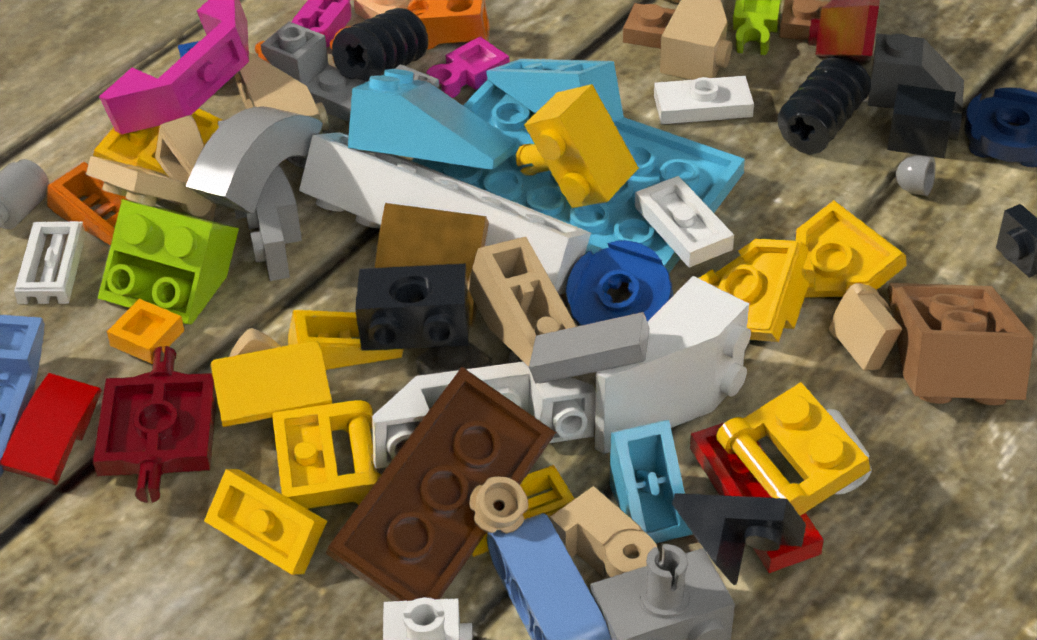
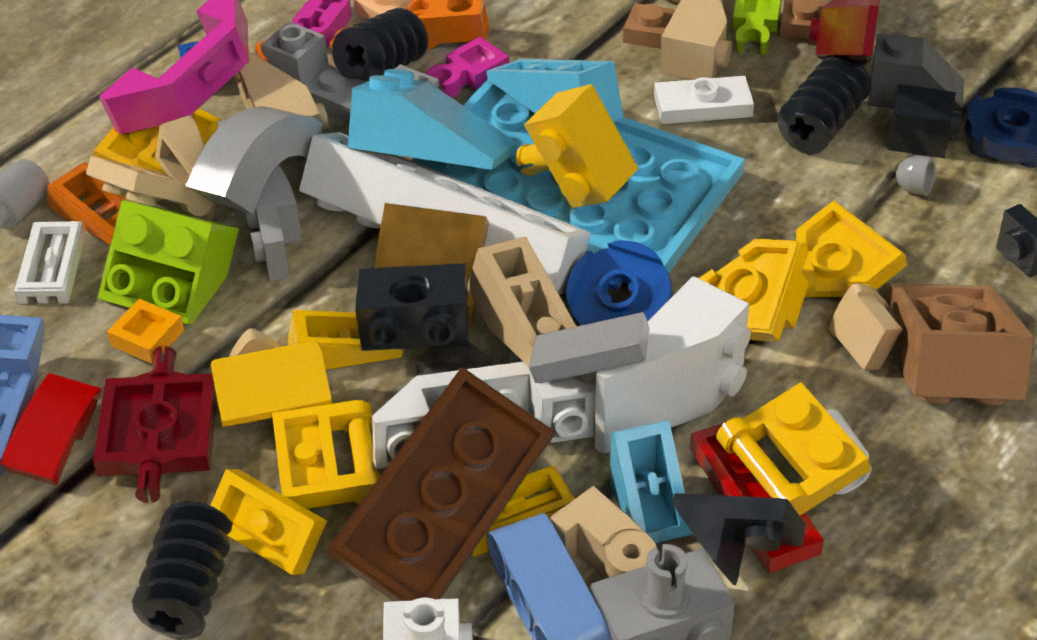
(183, 569): none -> black piece
(502, 490): tan plate -> none
(684, 221): white plate -> none

